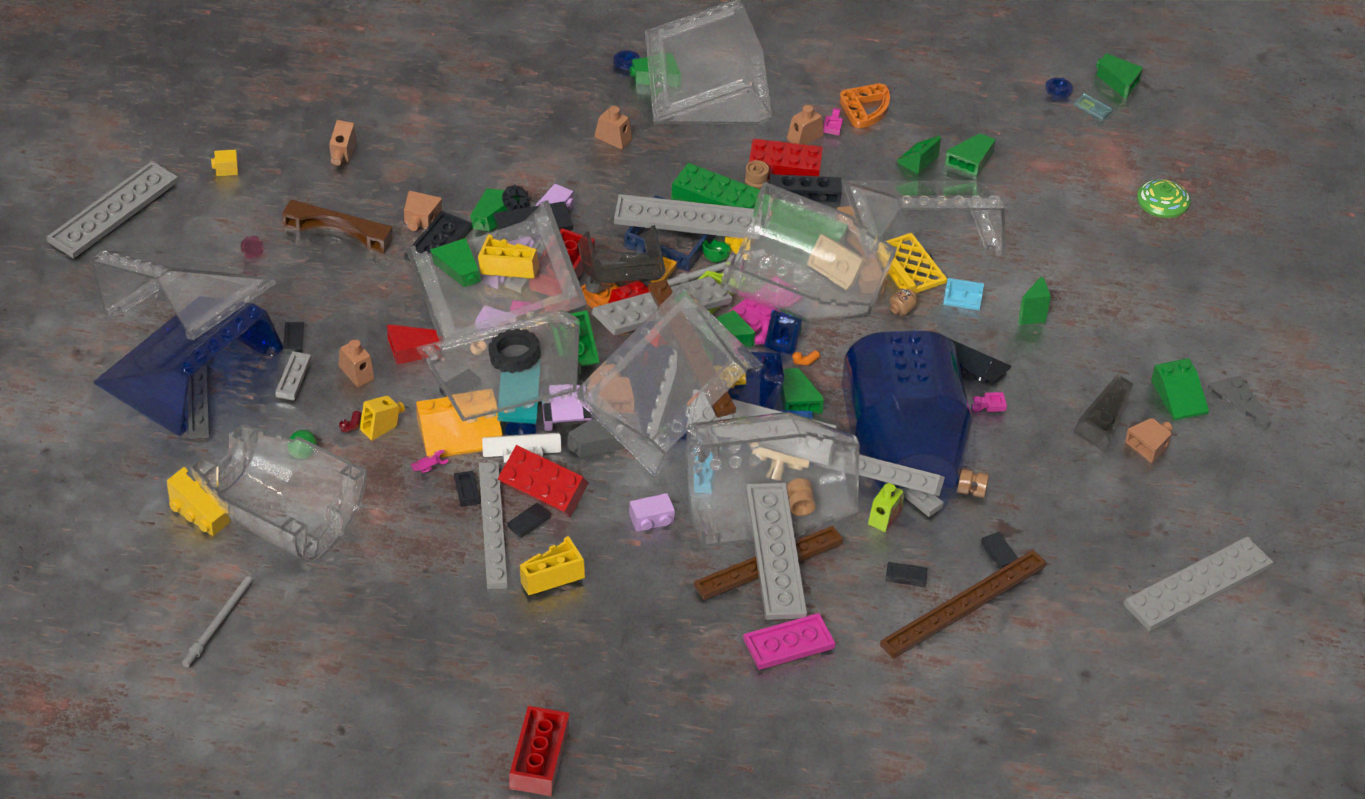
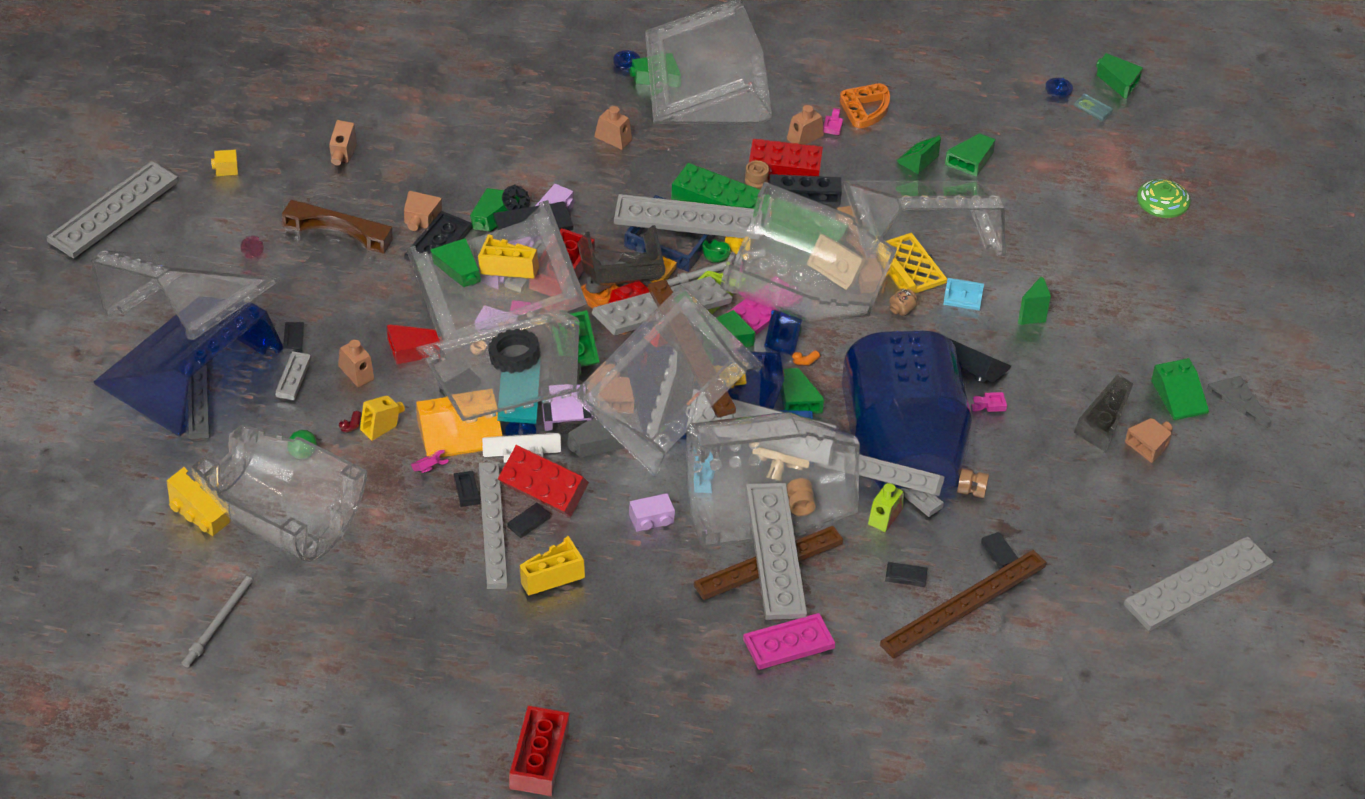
(760, 339): dark pink arm -> none

